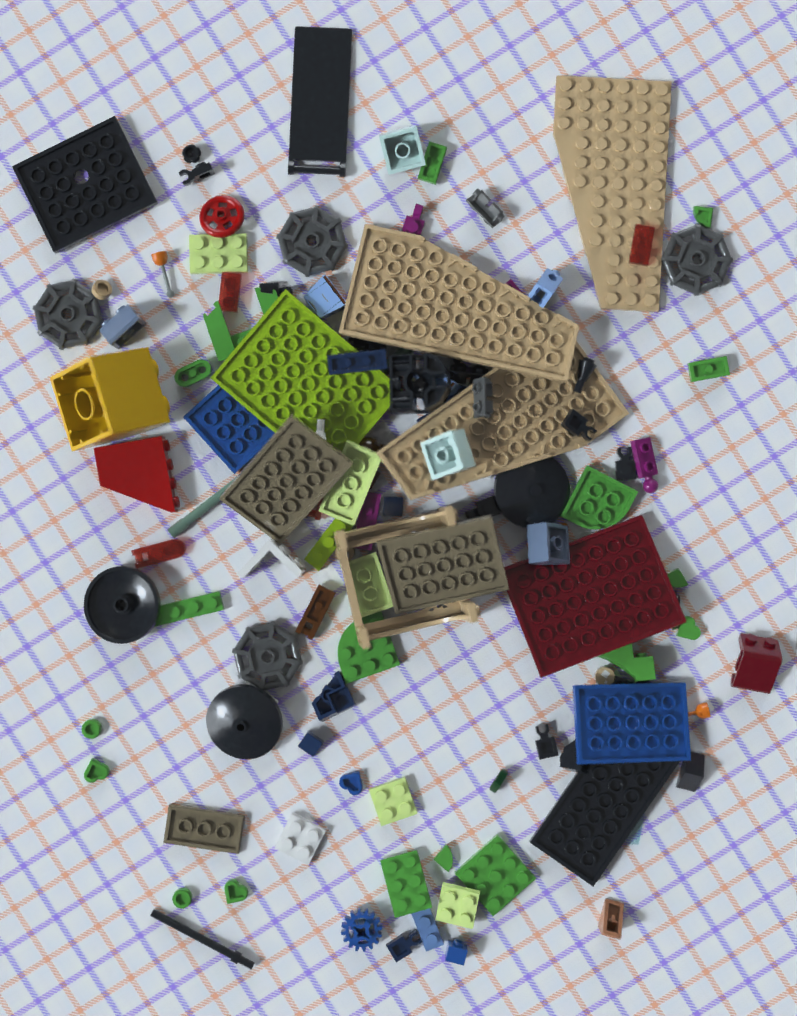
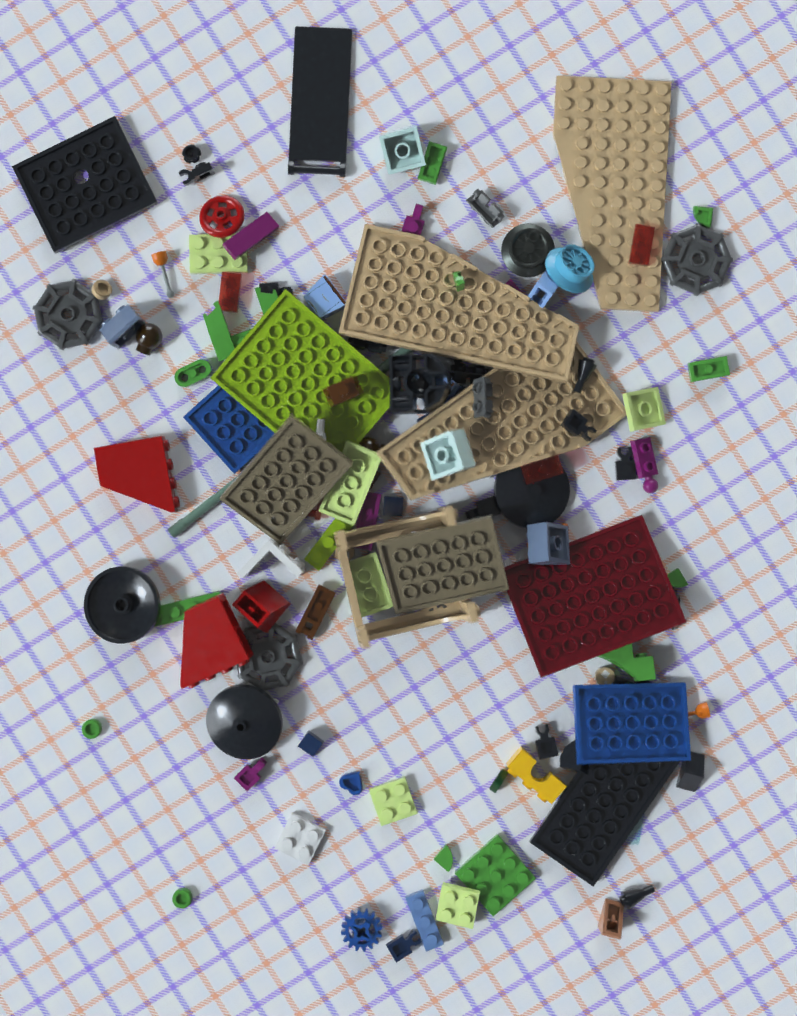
(95, 771): bright green tile -> none
(110, 398): yellow brick -> none
(148, 338): none -> dark brown piece
(159, 552): clear red plate -> none
(204, 828): dark tan tile -> none
(211, 641): none -> red slope
(234, 891): bright green tile -> none
(236, 957): black bar -> none
(249, 775): none -> magenta plate
(250, 235): none -> magenta tile
(261, 605): none -> red slope
(306, 231): dark grey plate -> none
(333, 699): dark blue slope -> none
(343, 391): none -> reddish brown torso
(357, 362): dark blue plate -> none
(360, 662): bright green plate -> none
(406, 884): bright green plate -> none
(456, 952): blue plate -> none
(459, 281): none -> bright green tile
(526, 250): none -> pearl dark grey wheel
(542, 469): none -> clear red plate
(548, 787): none -> yellow arch
(570, 268): none -> medium azure wheel
(598, 500): bright green plate -> none
(632, 897): none -> black cone
(644, 409): none -> yellowish green plate
(688, 629): bright green tile -> none
(757, 663): dark red piece -> none

